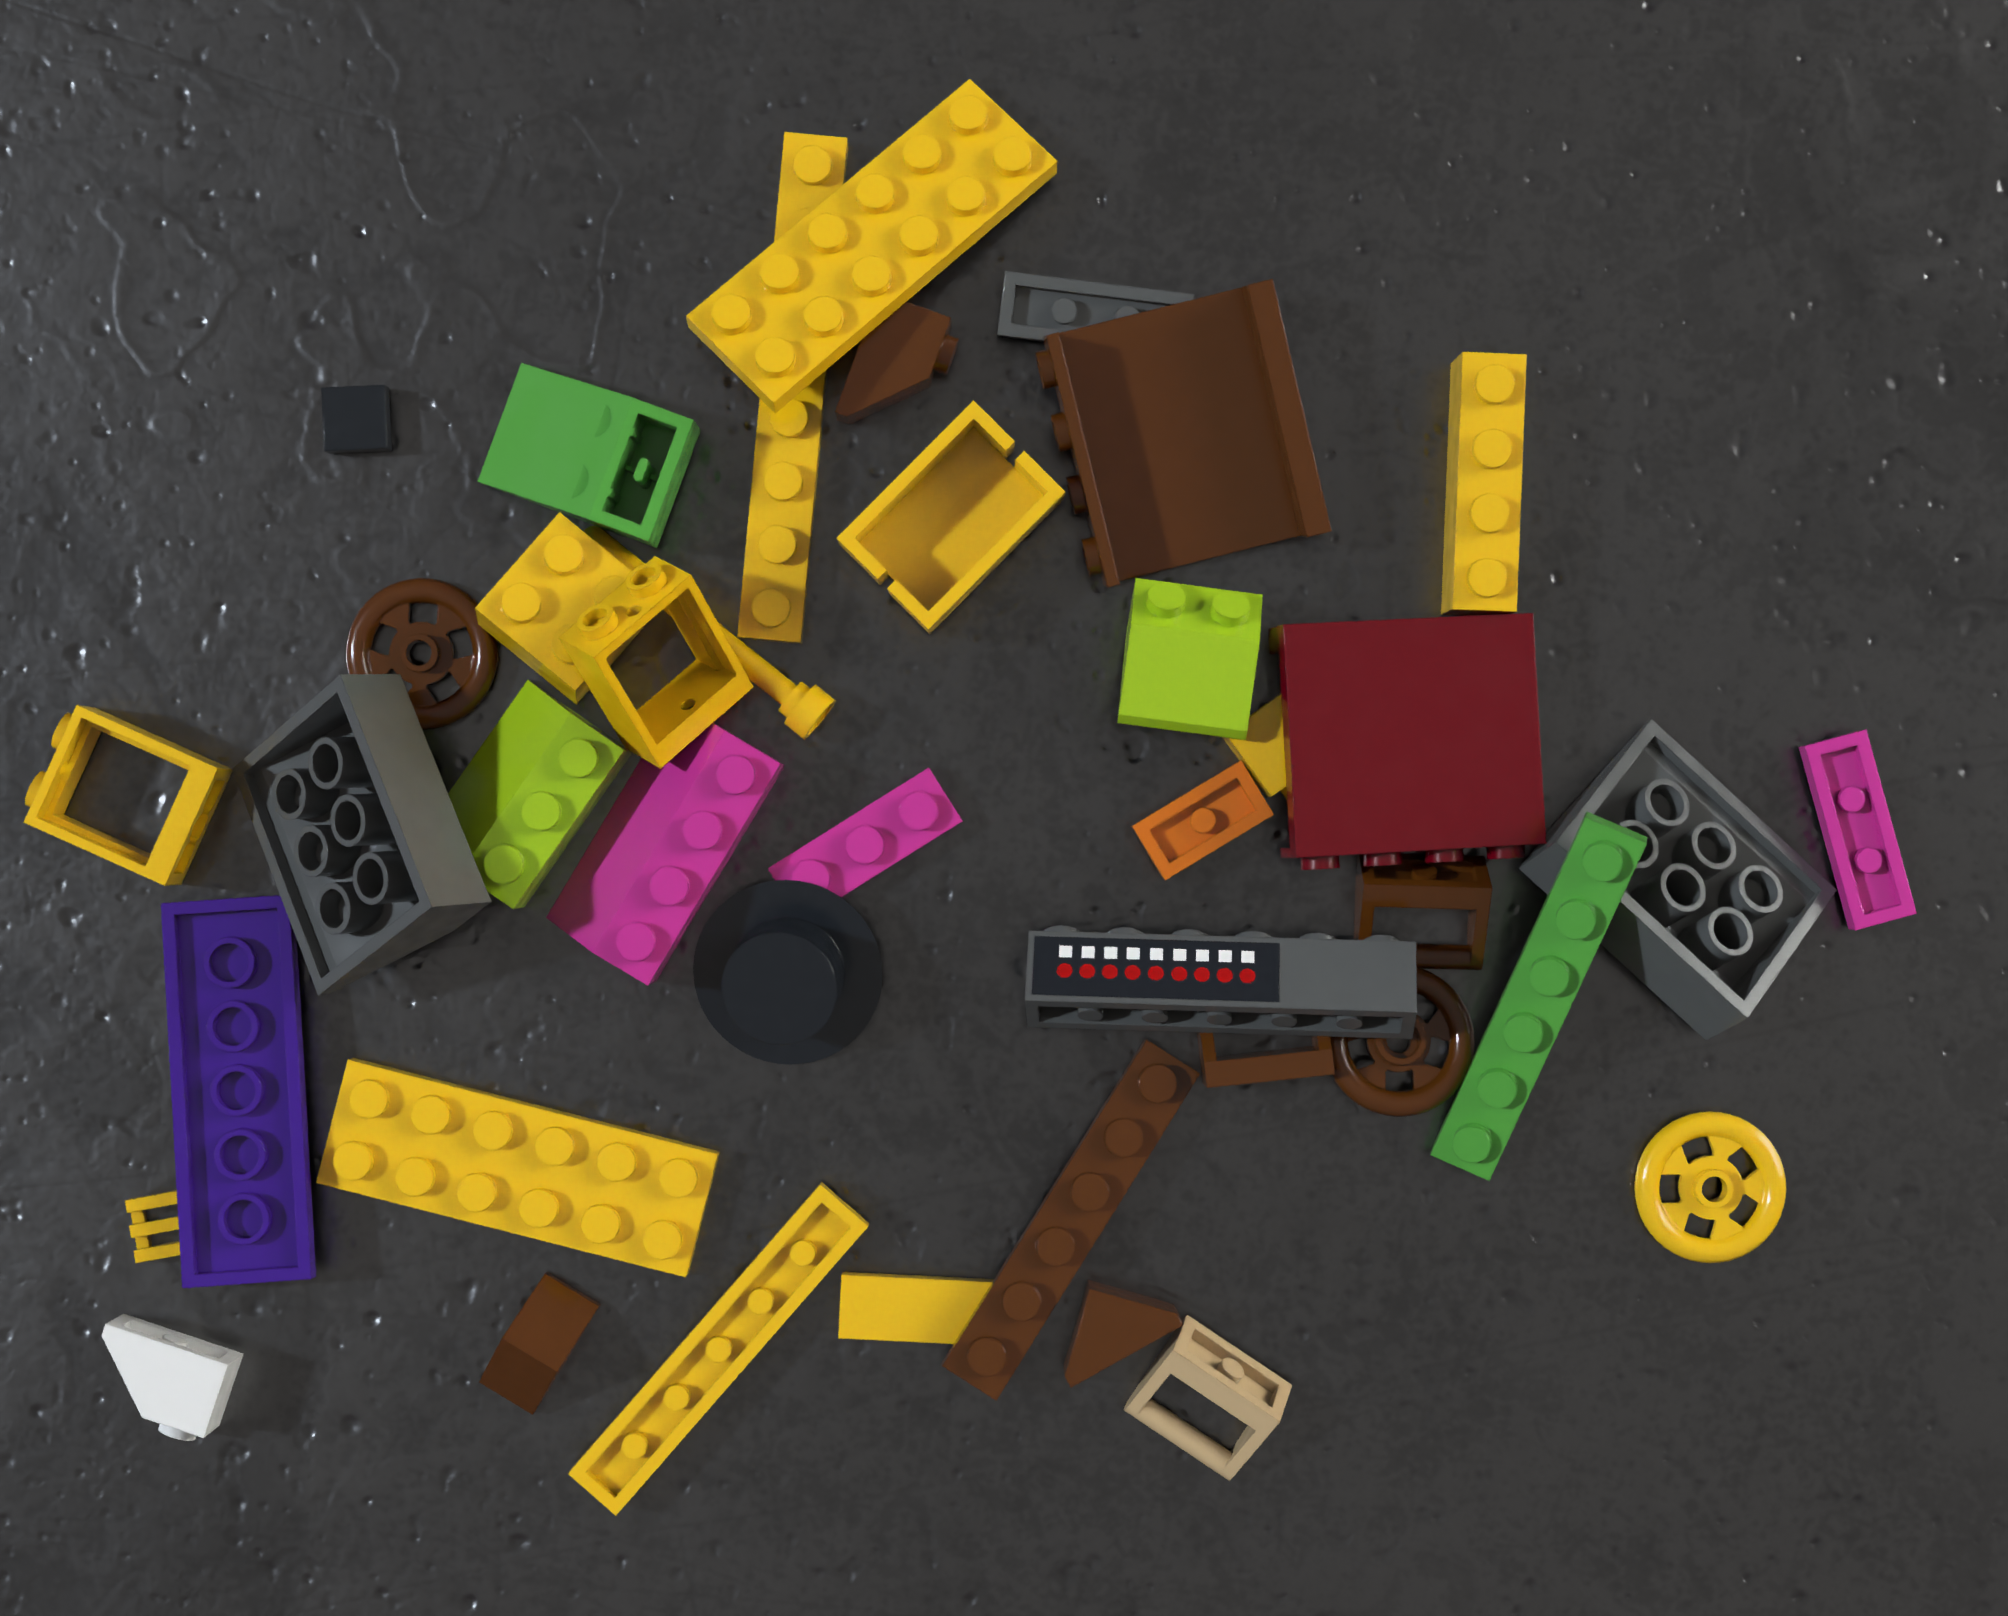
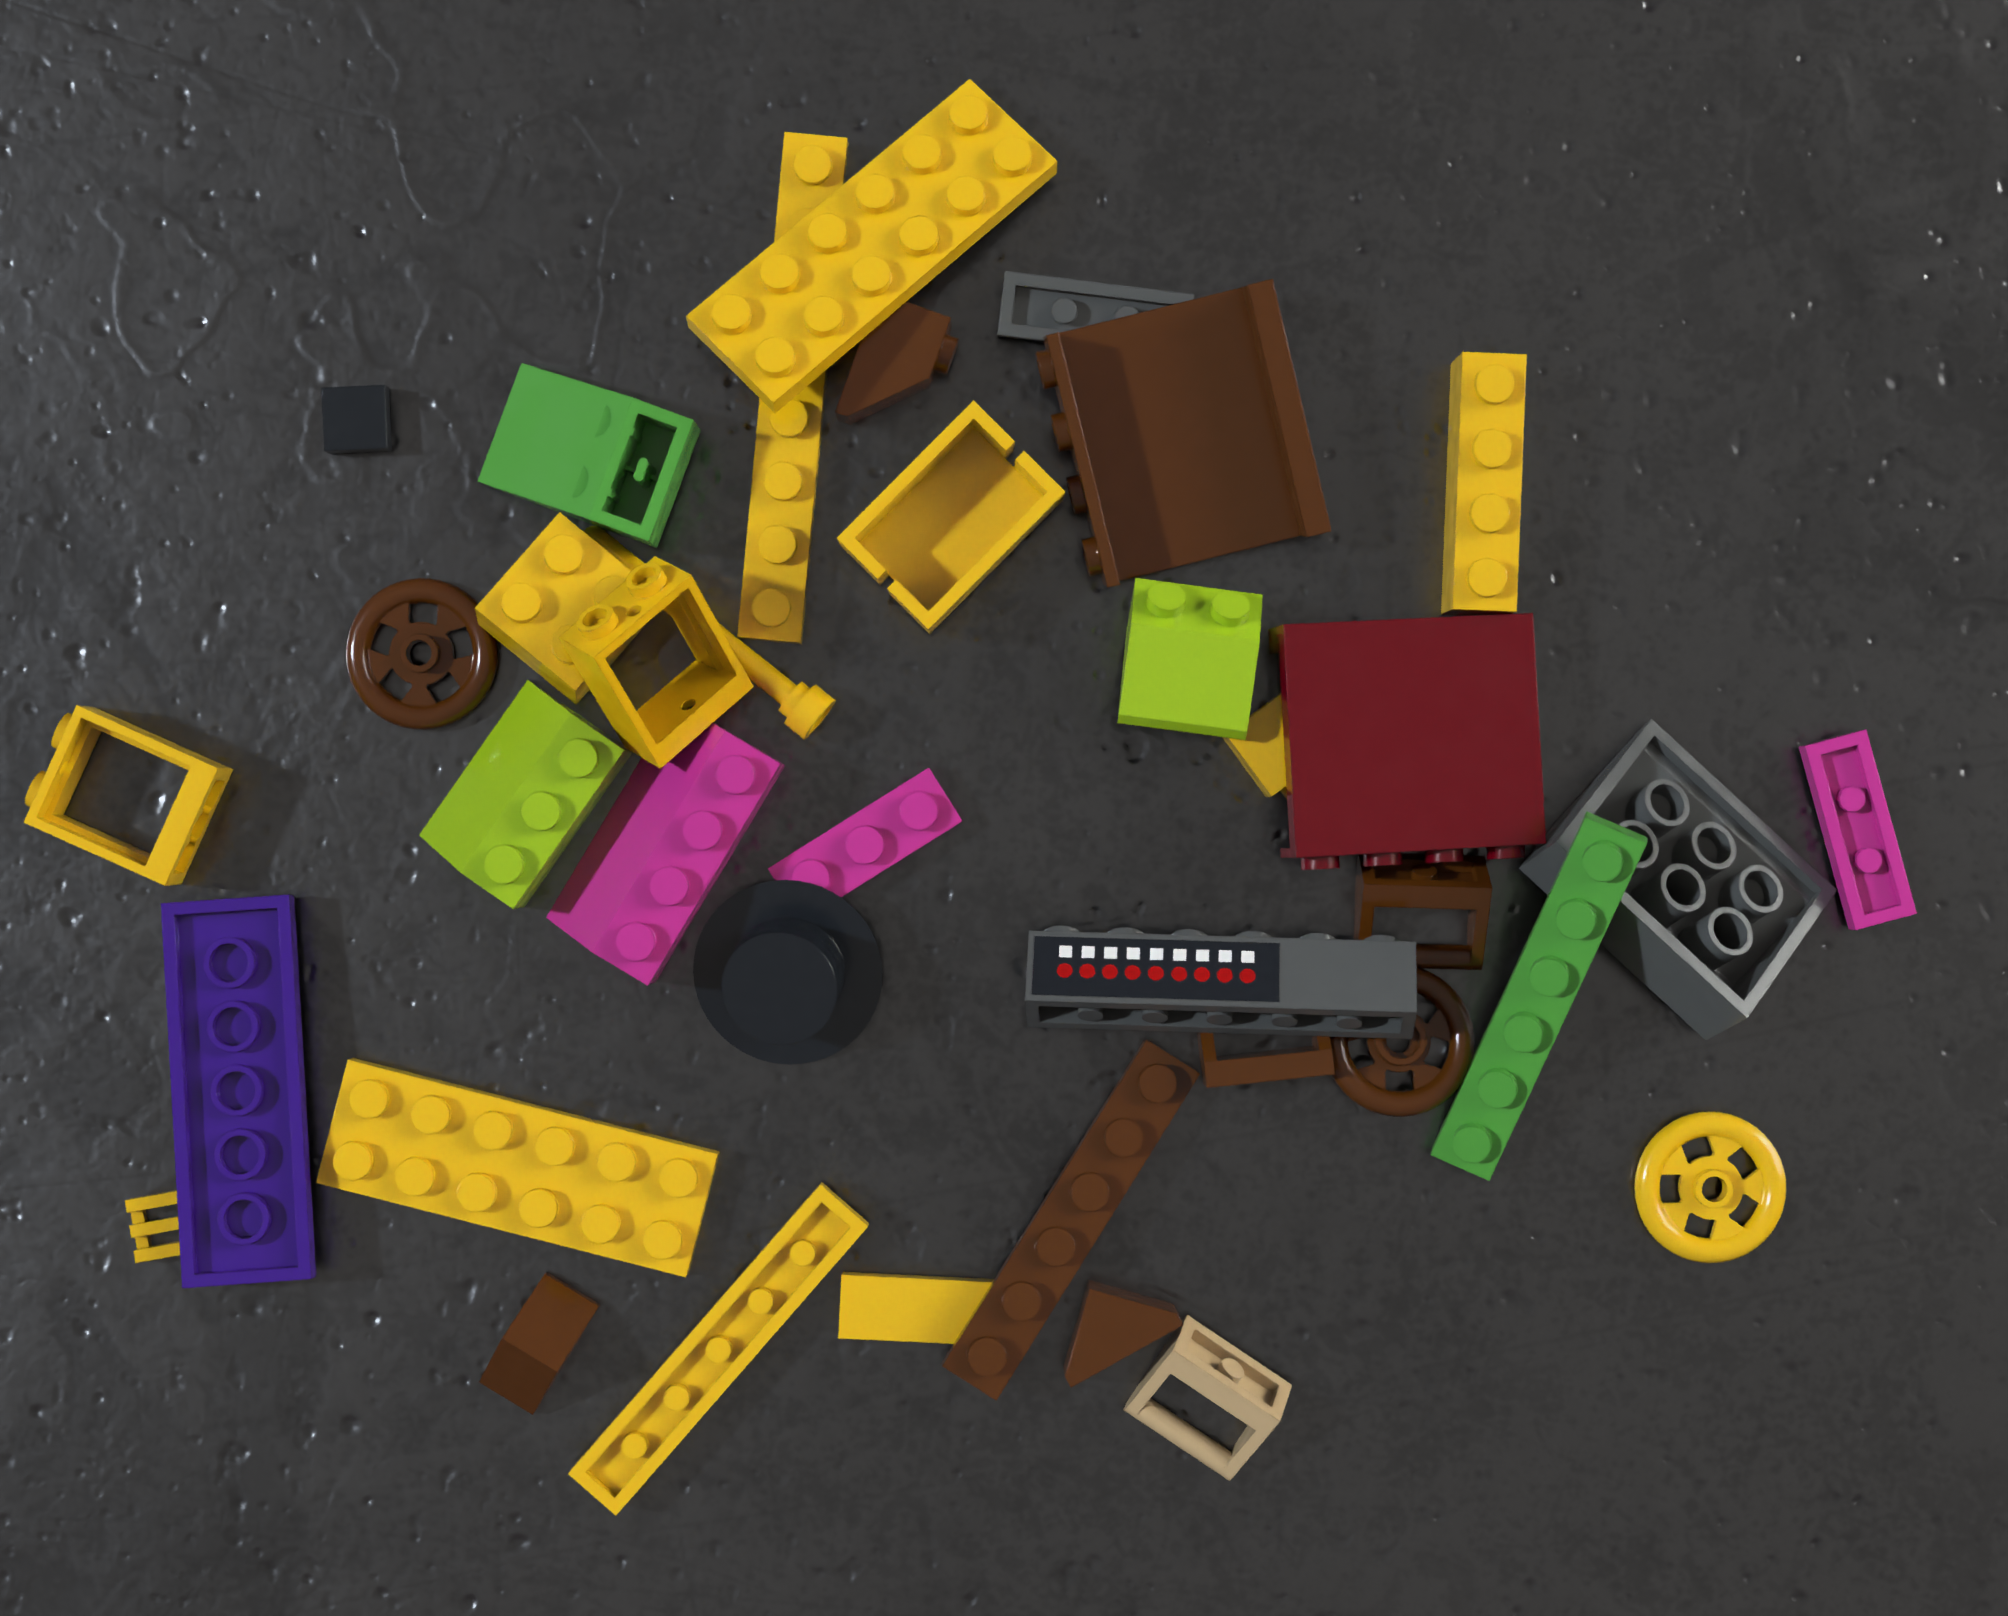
(172, 1375): white slope -> none
(359, 830): dark grey slope -> none
(1202, 820): orange plate -> none

